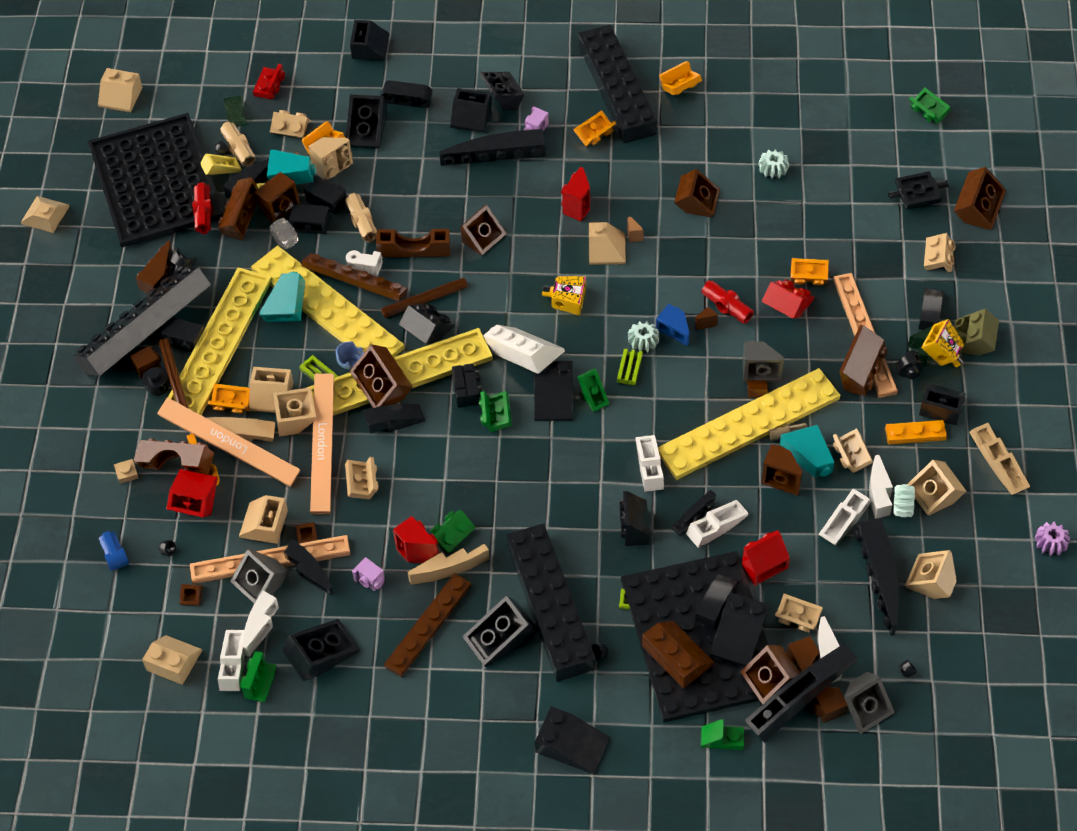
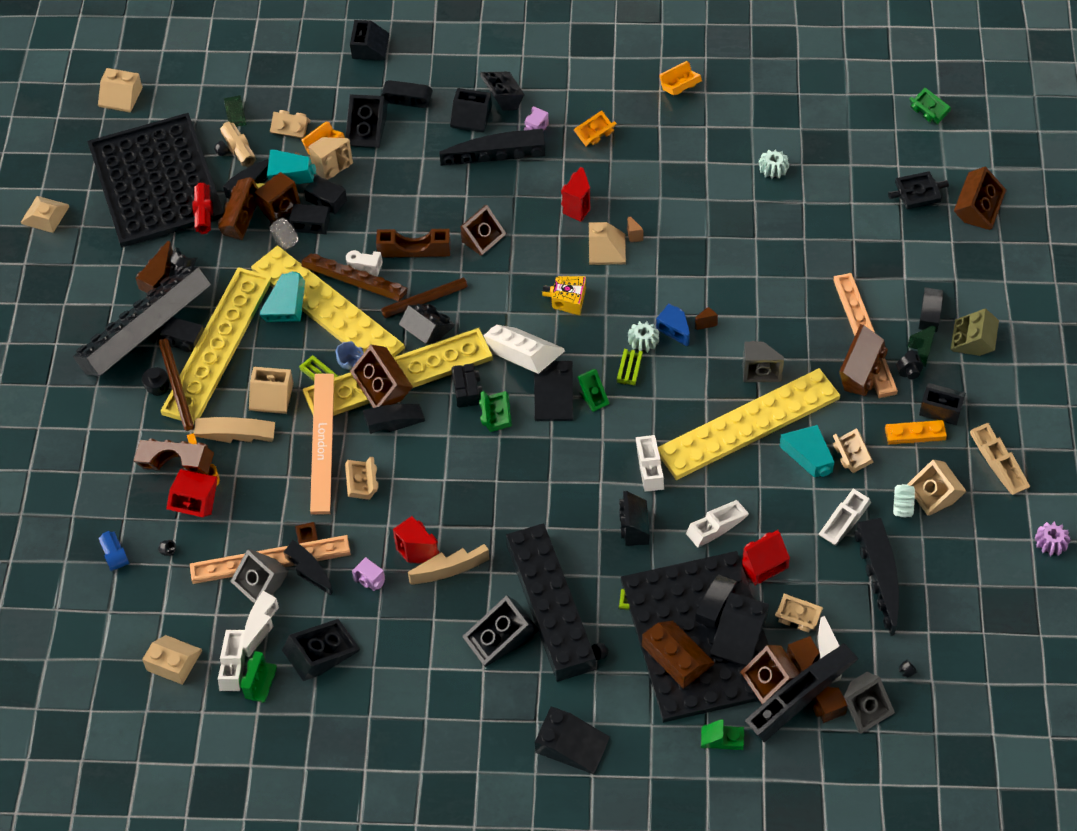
(126, 471): tan plate -> none
(145, 360): reddish brown brick -> none
(191, 594): reddish brown slope -> none
(219, 164): light yellow slope -> none
(229, 442): light nougat tile -> none
(230, 398): light orange bracket -> none
(264, 519): tan slope -> none
(269, 82): red bracket -> none
(294, 410): tan slope -> none
(361, 217): tan piece -> none
(427, 625): reddish brown plate -> none
(452, 530): green bracket -> none
(617, 84): black brick -> none
(694, 513): black hinge -> none
(697, 194): reddish brown slope -> none
(727, 302): red piece -> none
(757, 388): reddish brown slope -> none
(775, 433): dark tan axle -> none
(781, 470): reddish brown slope -> none
(787, 298): slope -> none
(809, 271): light orange bracket -> none
(880, 489): white slope -> none
(933, 575): tan slope -> none
(939, 252): tan bracket -> none
(944, 344): yellow torso -> none

